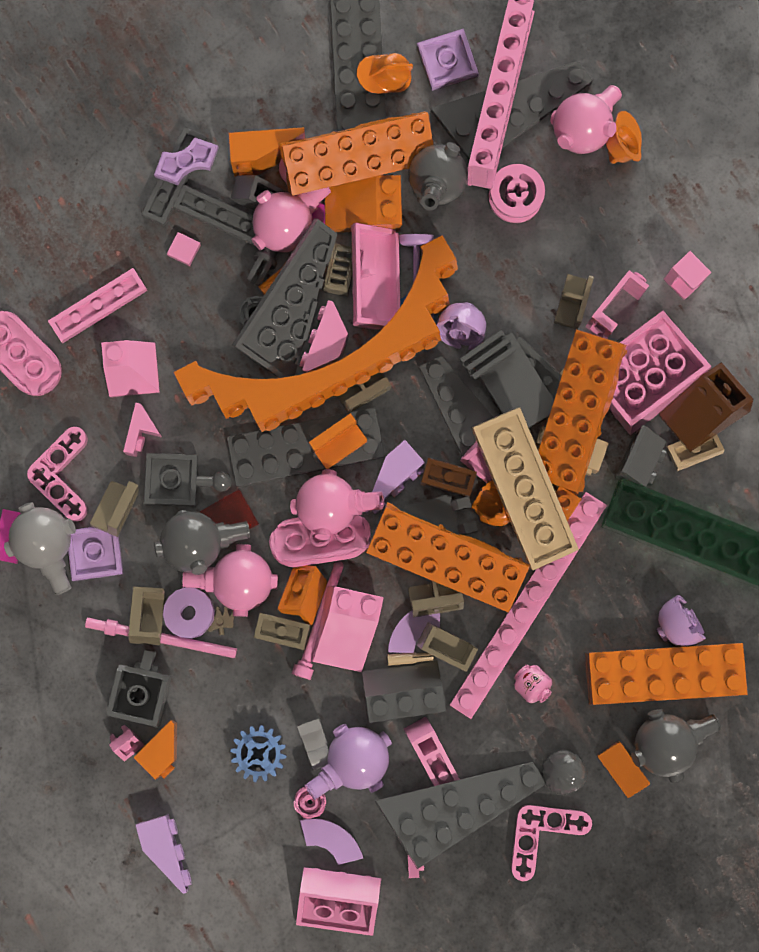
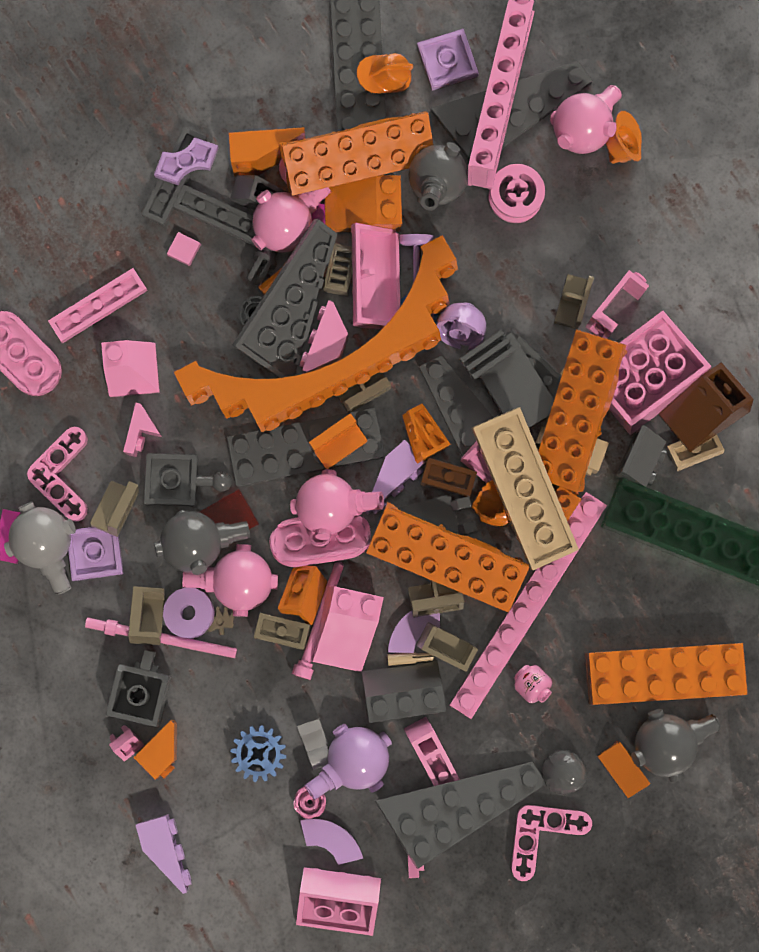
(423, 433): none -> orange wing
(679, 624): lavender cylinder -> none
(687, 275): bright pink panel -> none

